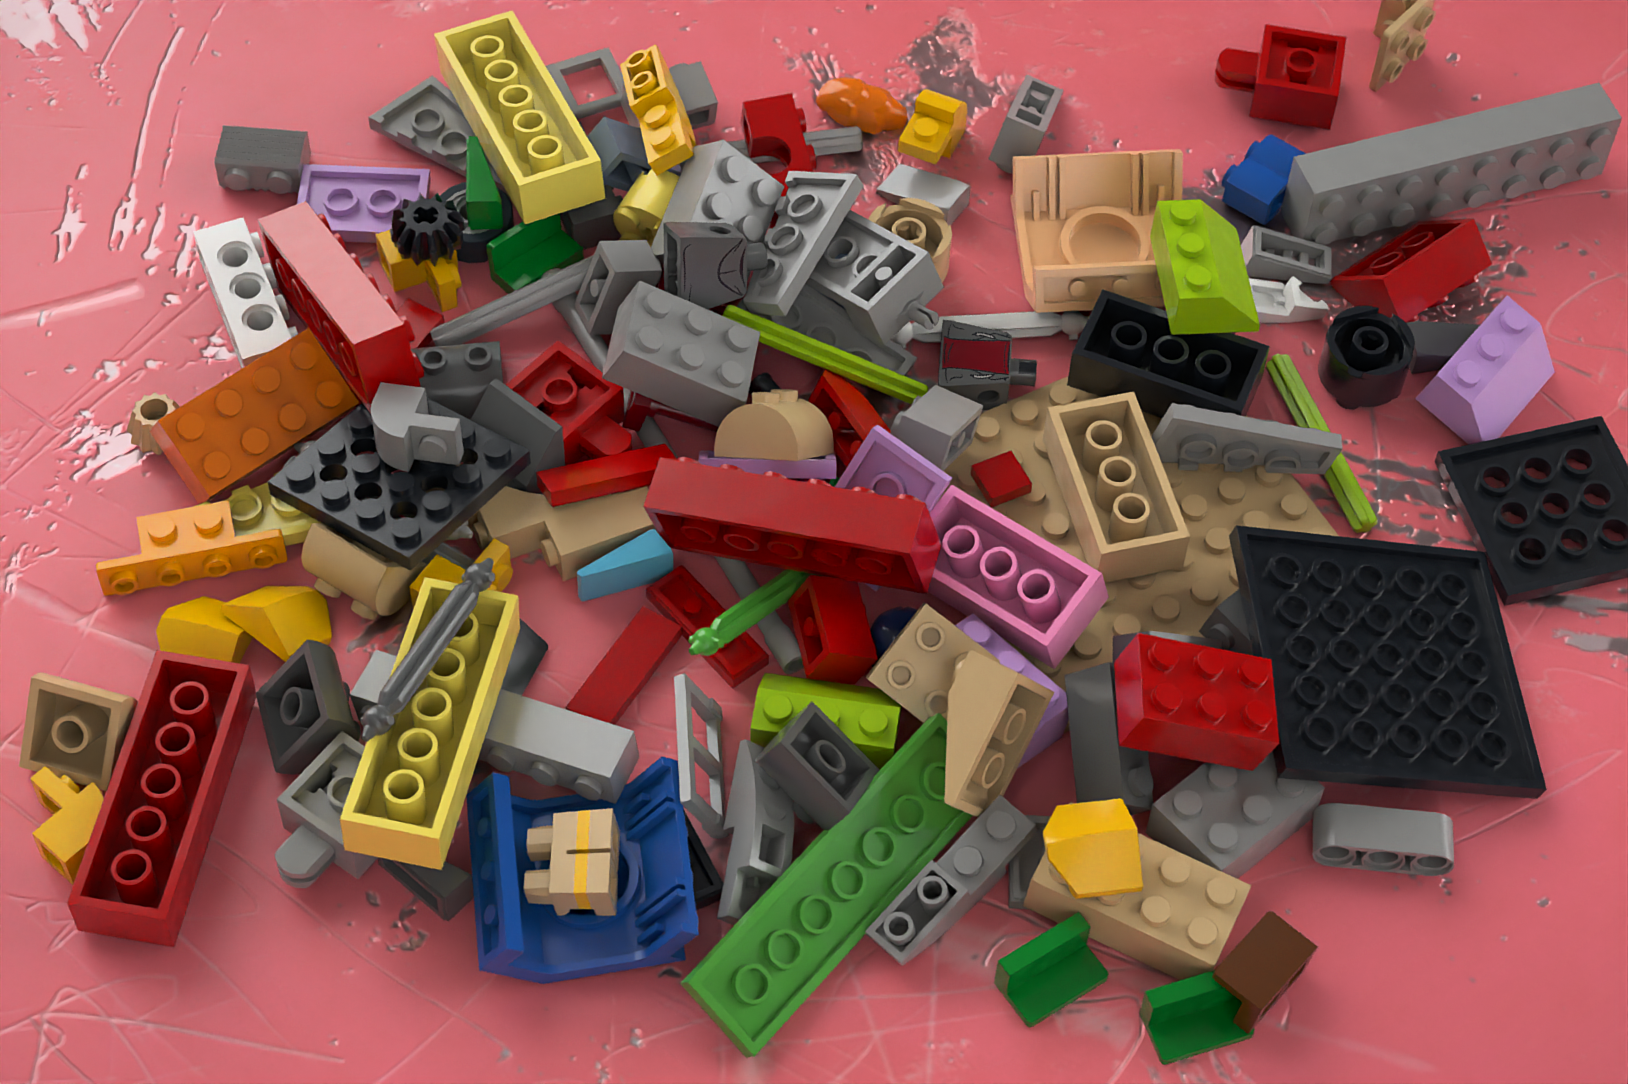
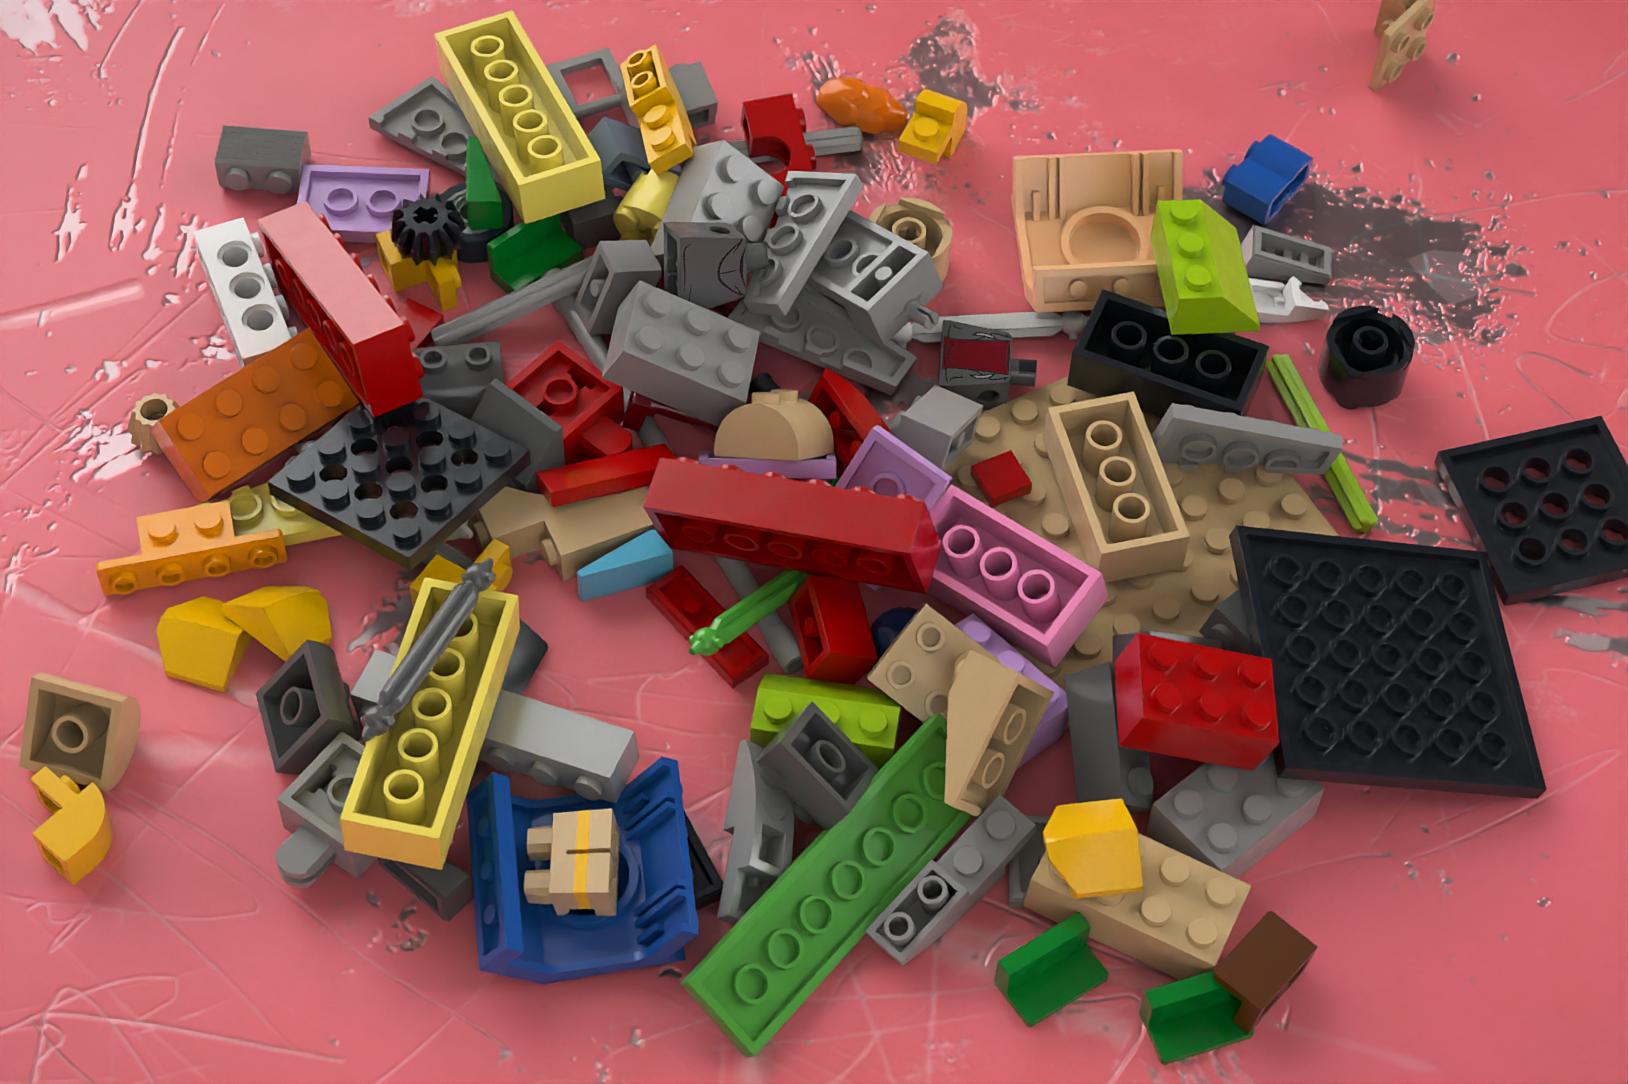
(163, 799): red brick -> none
(357, 571): tan brick -> none
(407, 430): light grey brick -> none
(626, 667): red tile -> none
(690, 750): light grey window -> none
(829, 357): lime axle -> none
(944, 192): light grey slope -> none
(1025, 122): light grey slope -> none
(1291, 76): red brick -> none
(1383, 839): light grey beam -> none
(1416, 268): red slope -> none
(1436, 343): dark grey slope -> none
(1450, 165): light grey brick -> none
(1491, 375): lavender slope -> none

